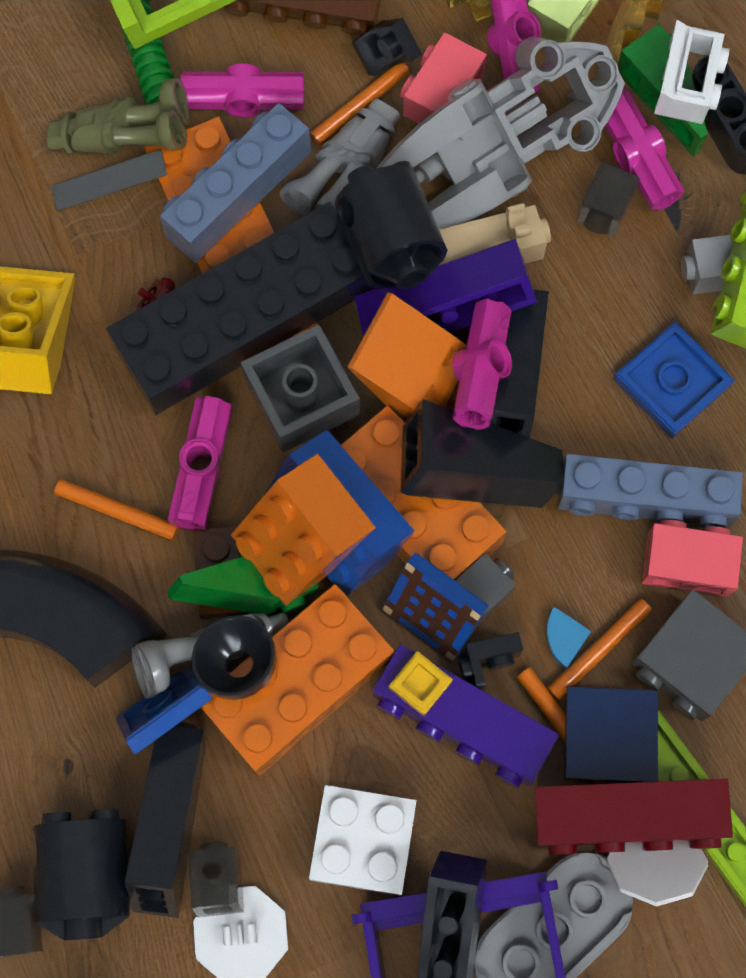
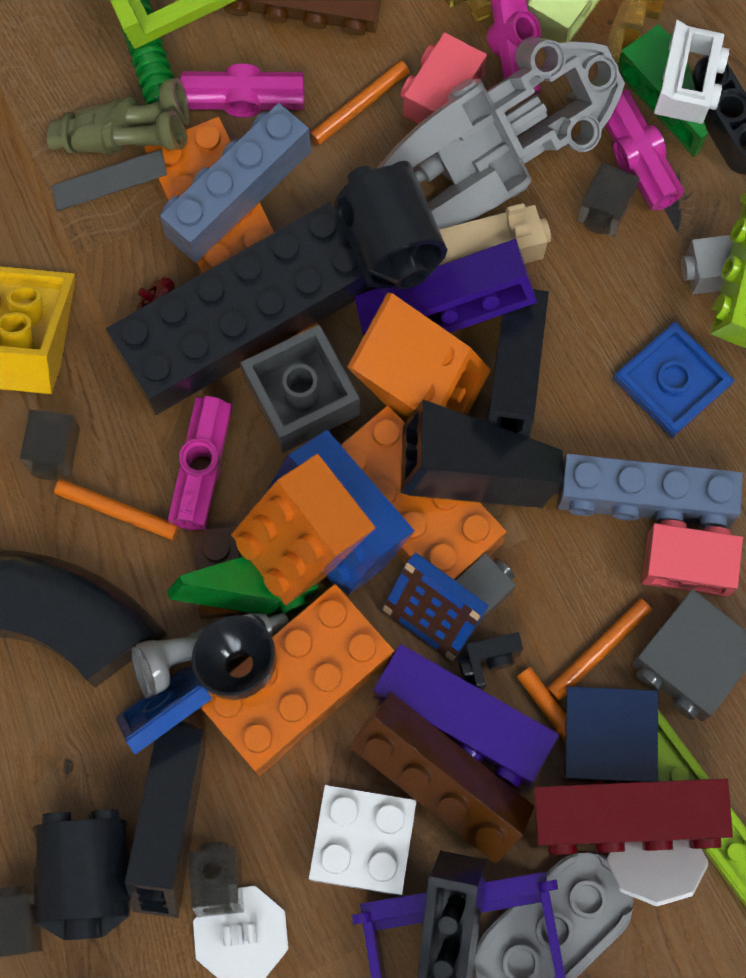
(49, 444): none -> clear smoke brick
(357, 144): light grey piece -> none
(385, 45): black bracket -> none
(420, 683): yellow tile -> none
(443, 777): none -> reddish brown brick
(482, 364): dark pink piece -> none
(564, 637): dark azure tile -> none

